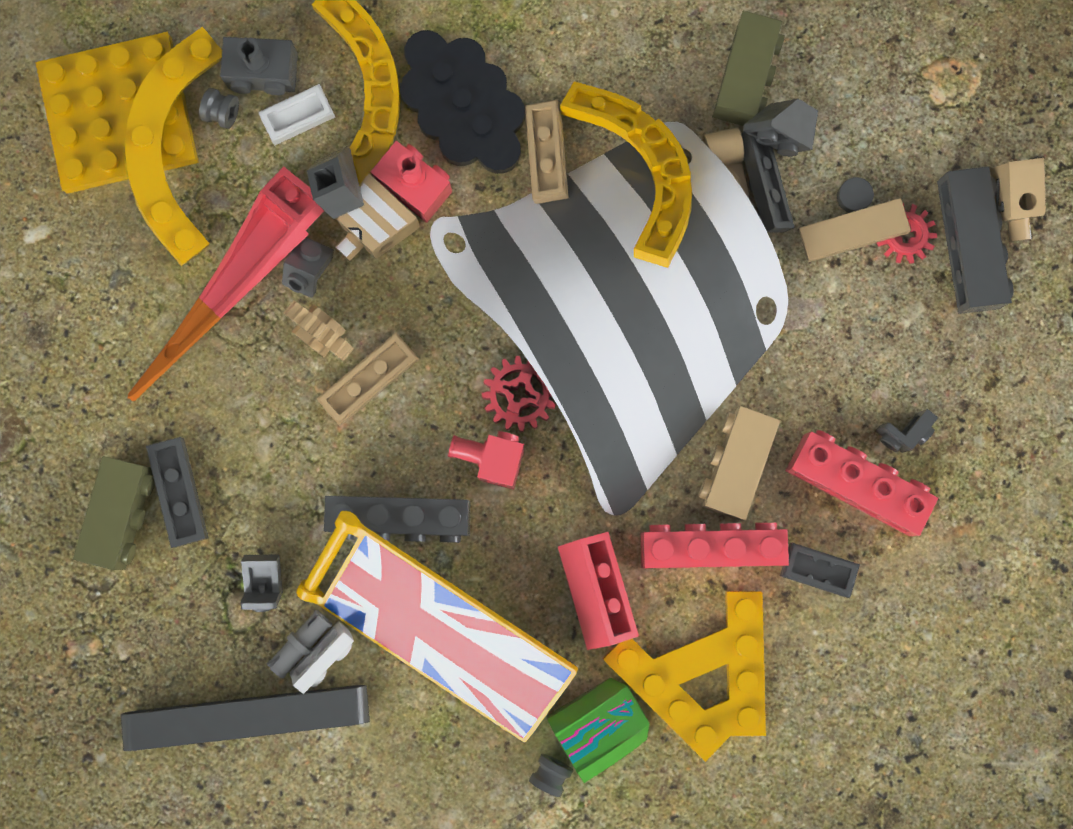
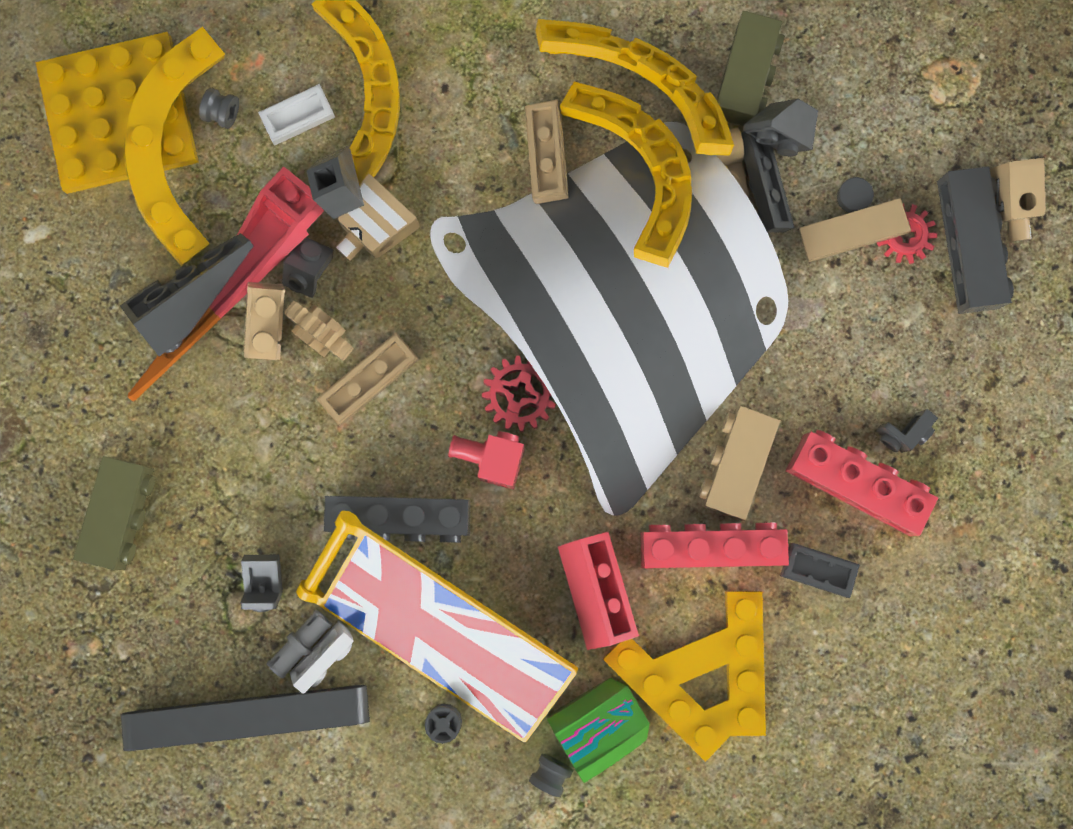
(172, 310): none -> dark grey wedge
(177, 492): dark grey plate -> none
(259, 65): dark grey brick -> none
(263, 321): none -> tan brick
(412, 180): coral brick -> none
(439, 728): none -> dark grey wheel
(462, 101): black plate -> none
(700, 109): none -> yellow plate

